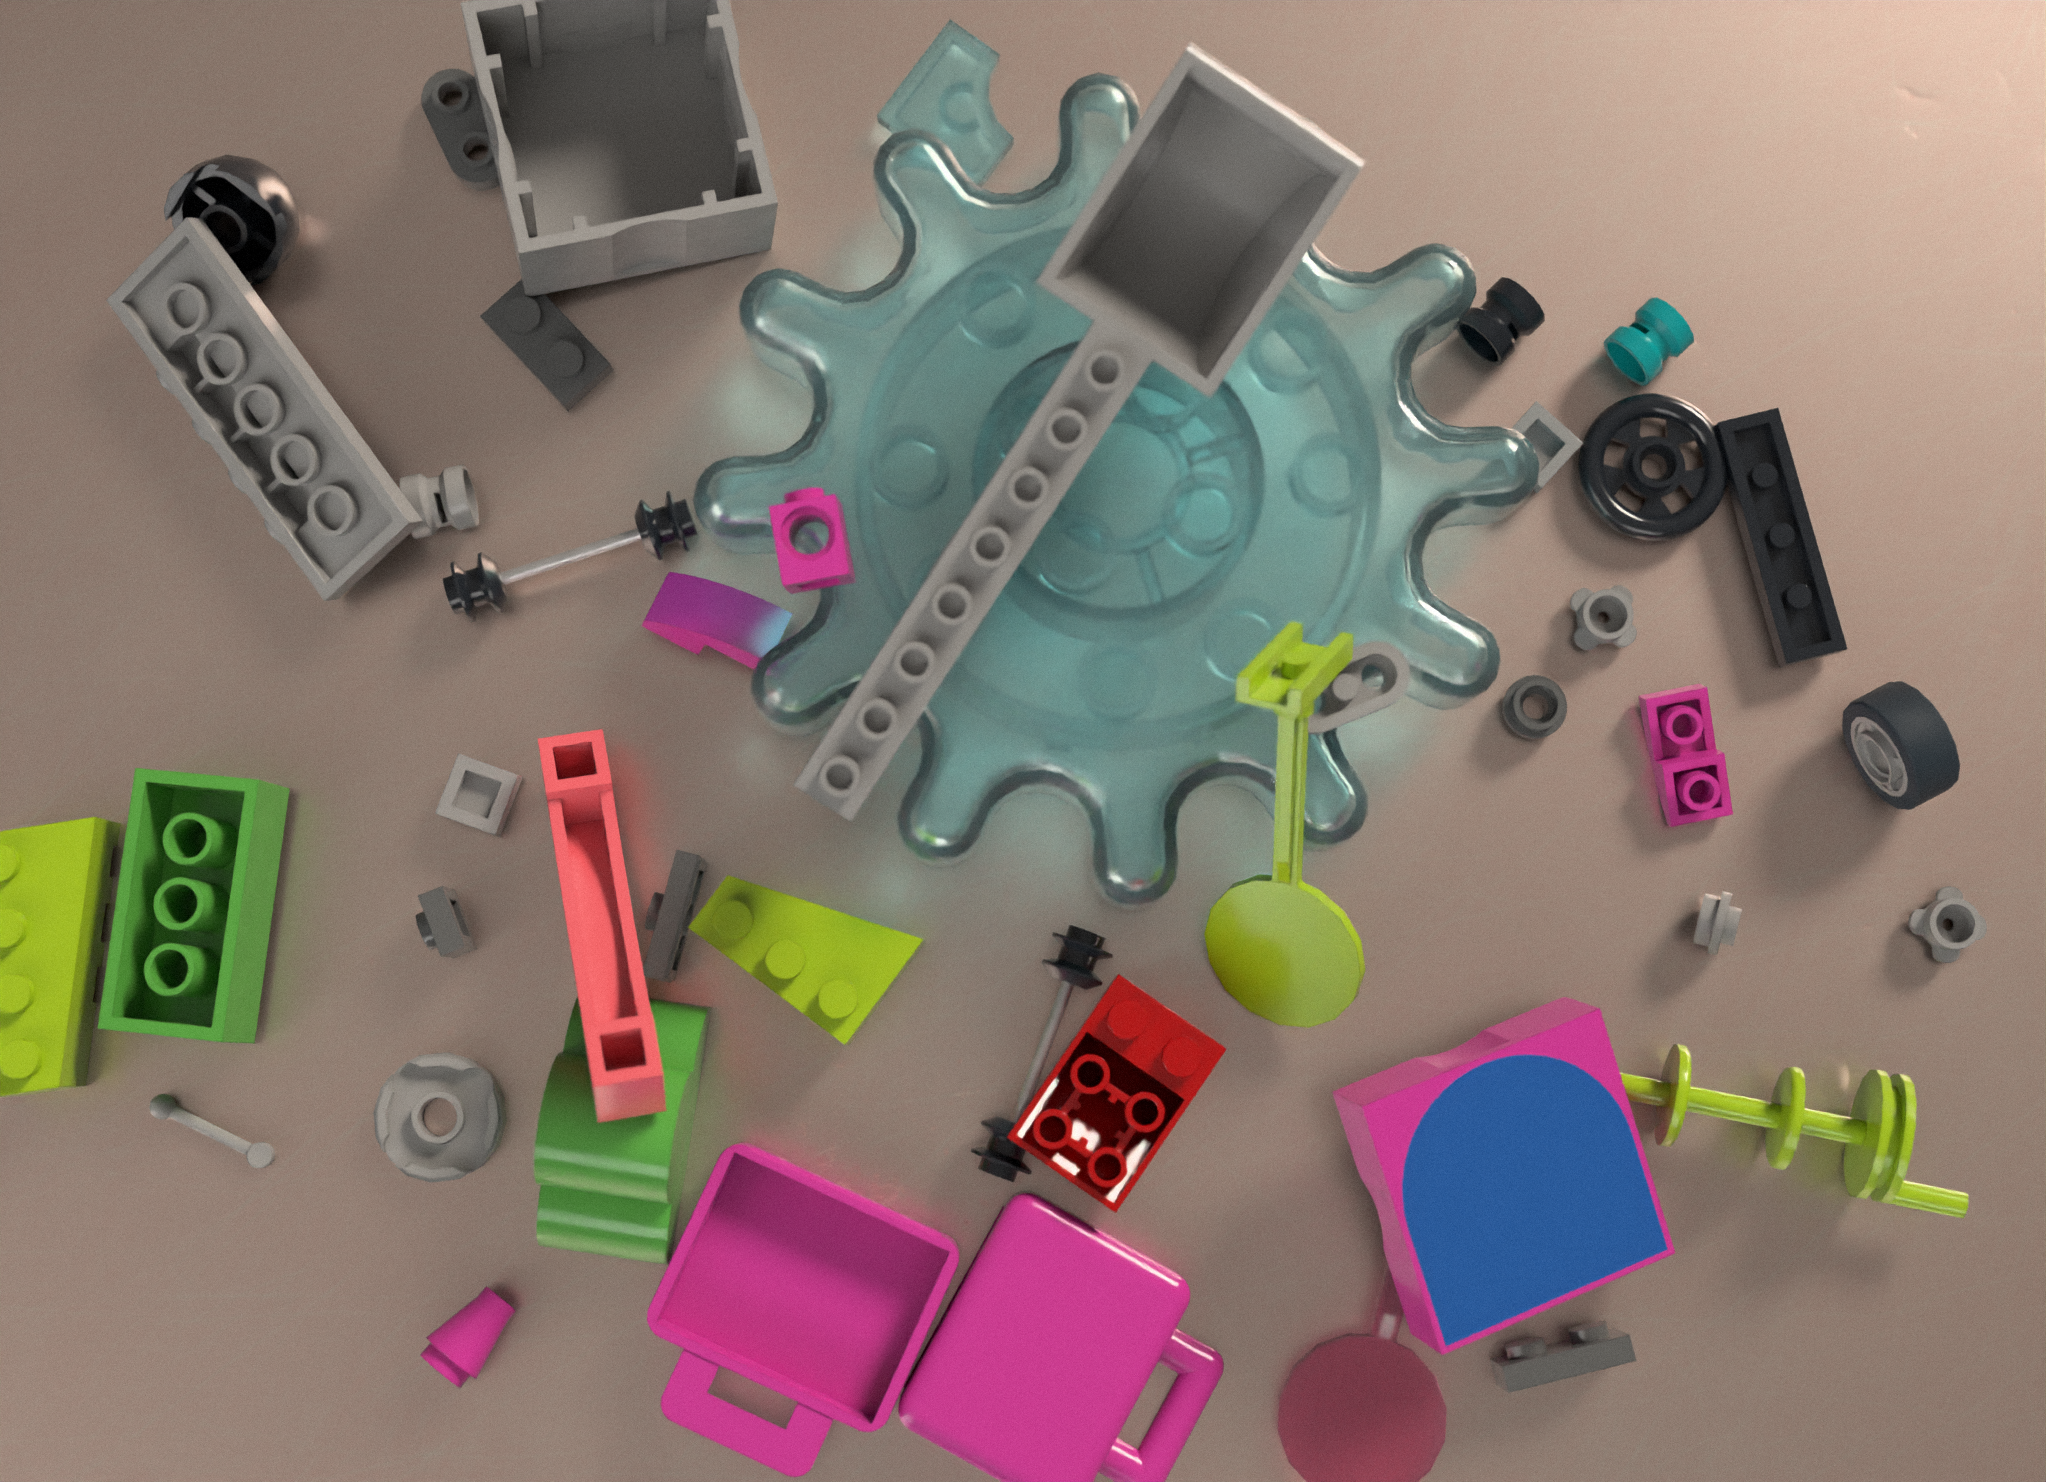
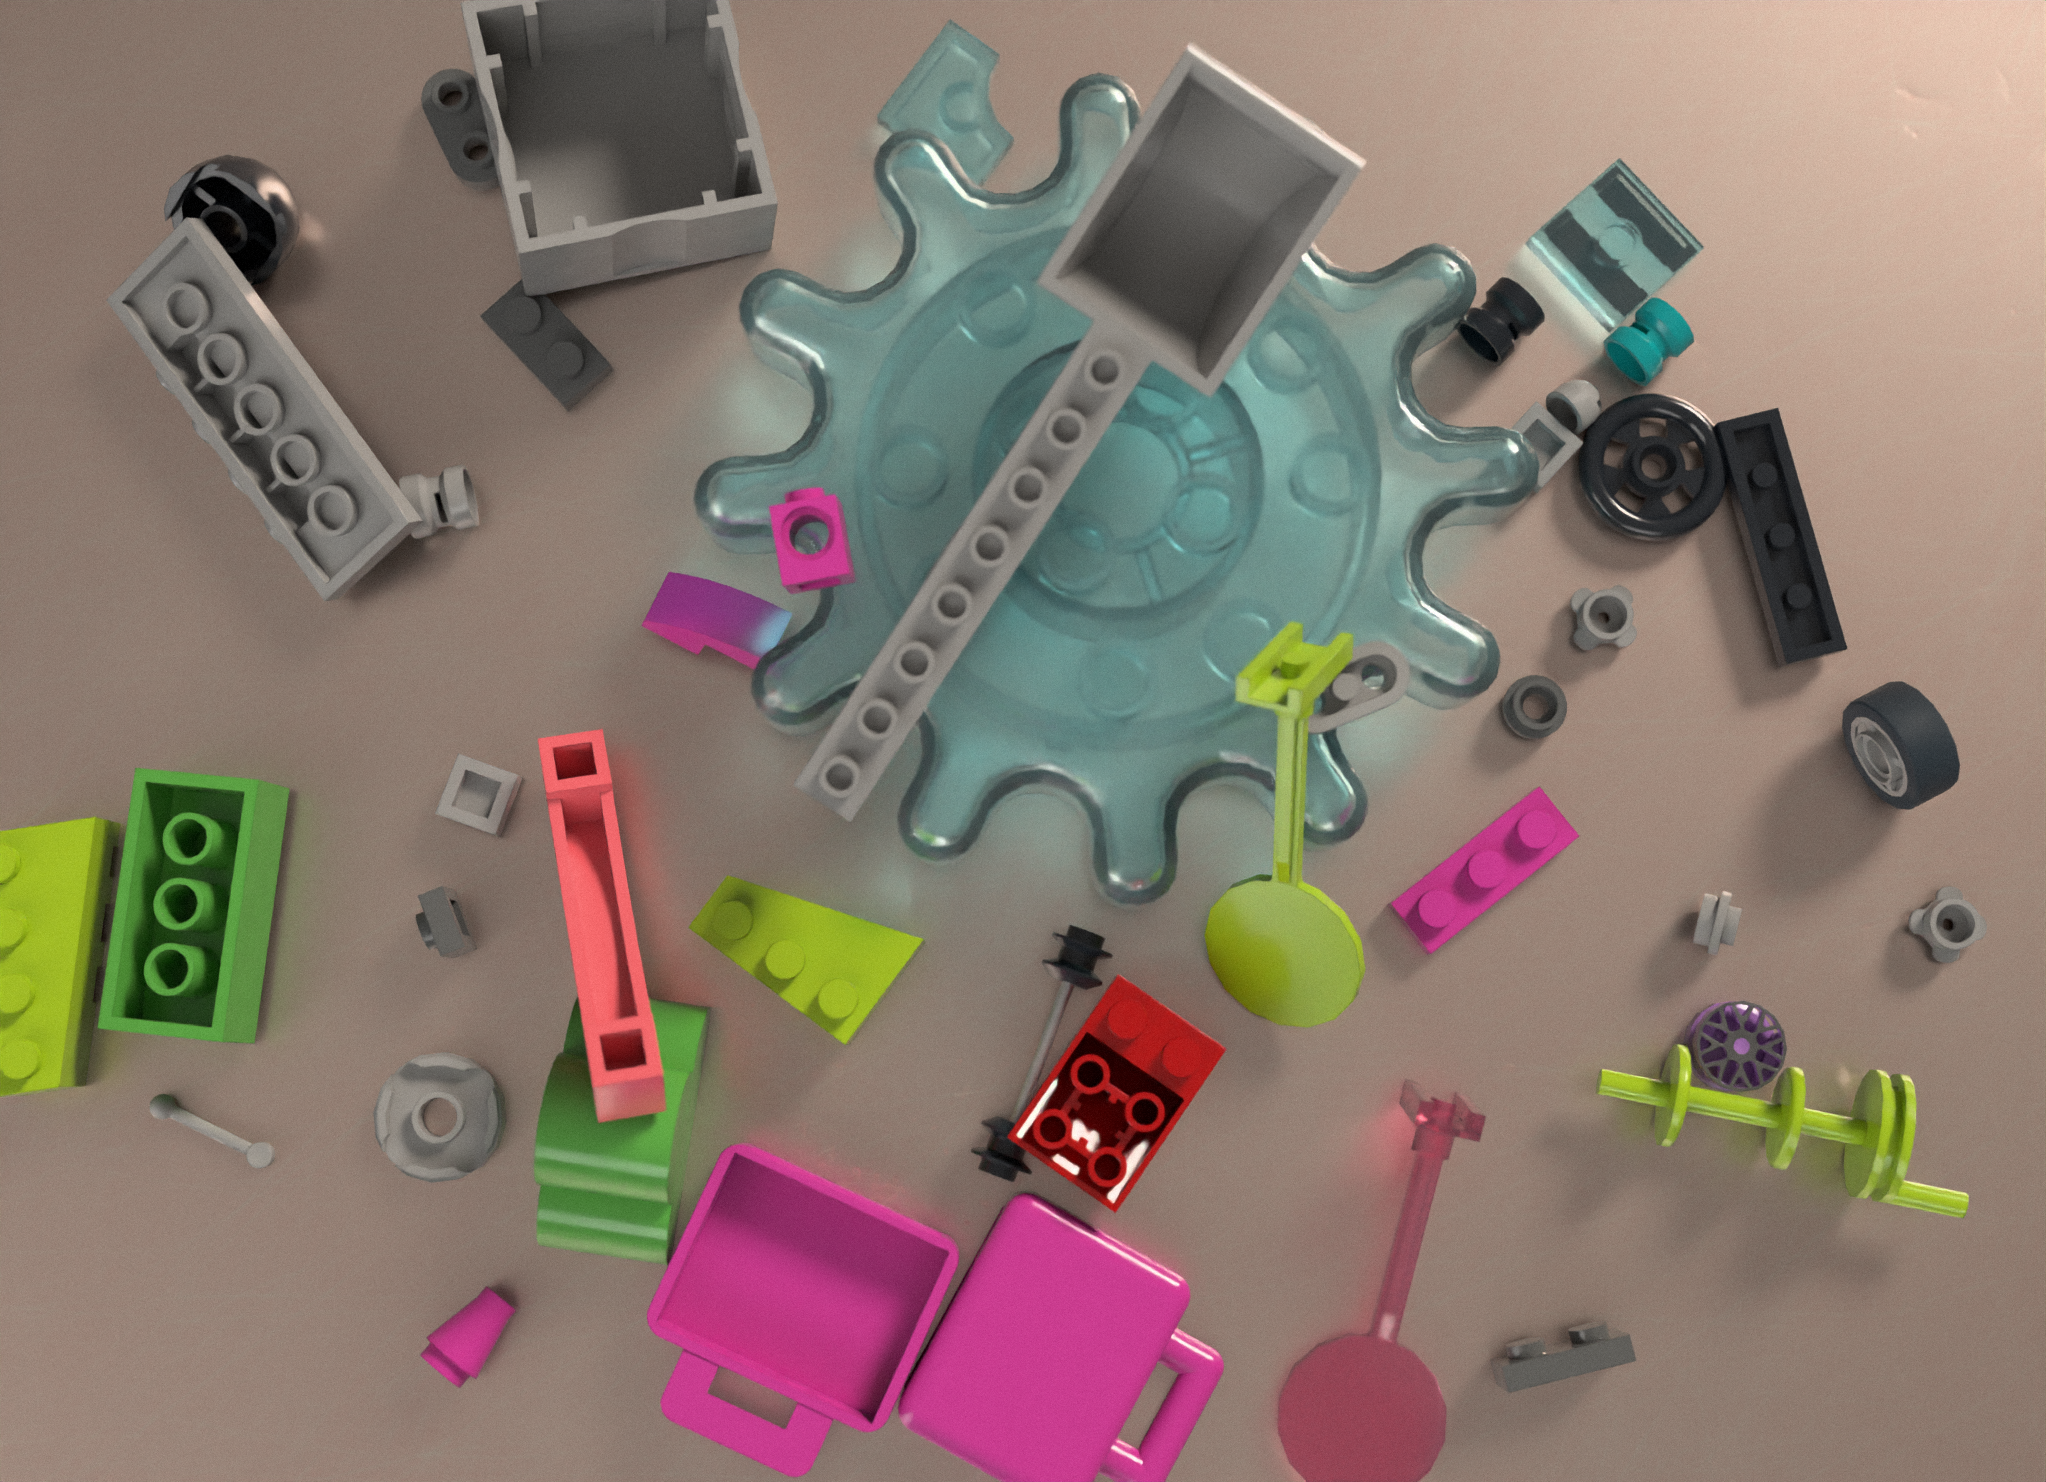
(487, 583): black axle -> none
(671, 916): dark grey plate -> none
(1483, 870): none -> dark pink plate
(1505, 1173): blue tile -> none
(1575, 405): none -> light grey hinge
(1614, 245): none -> clear light blue tile
(1684, 755): dark pink slope -> none
(1735, 1046): none -> wheel

